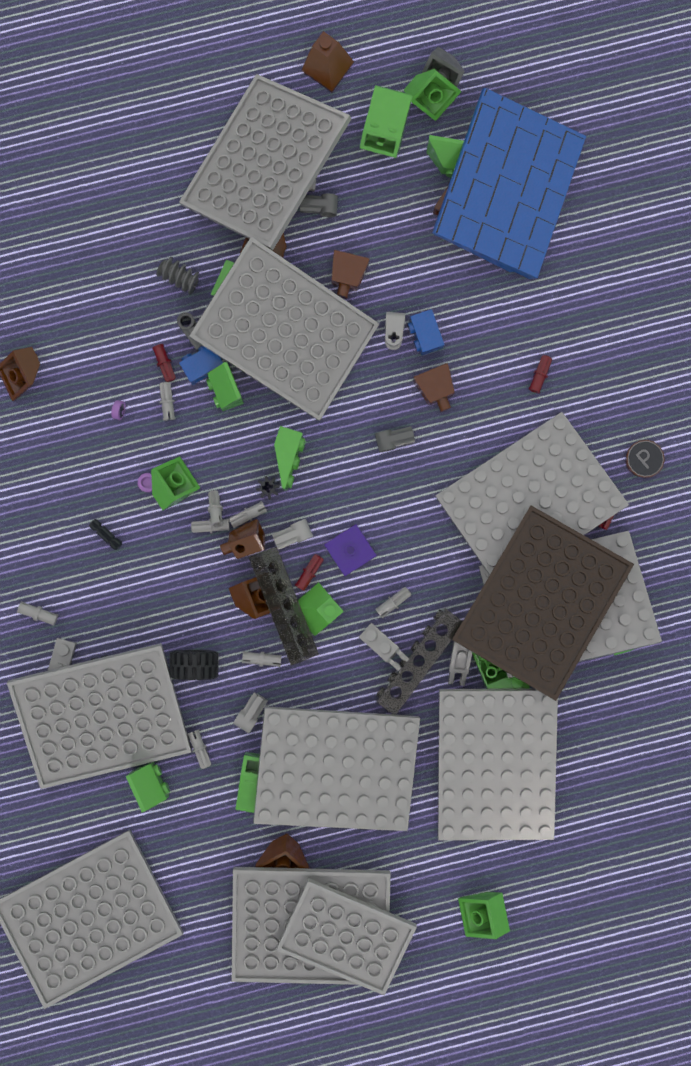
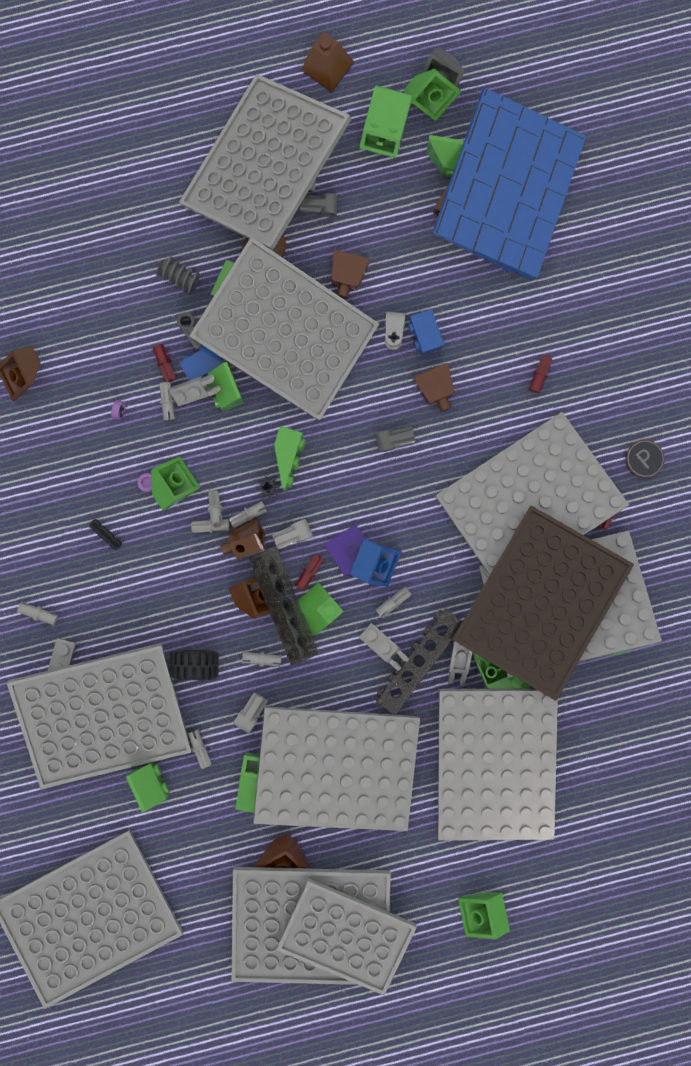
(193, 390): none -> light grey hinge
(375, 563): none -> blue slope

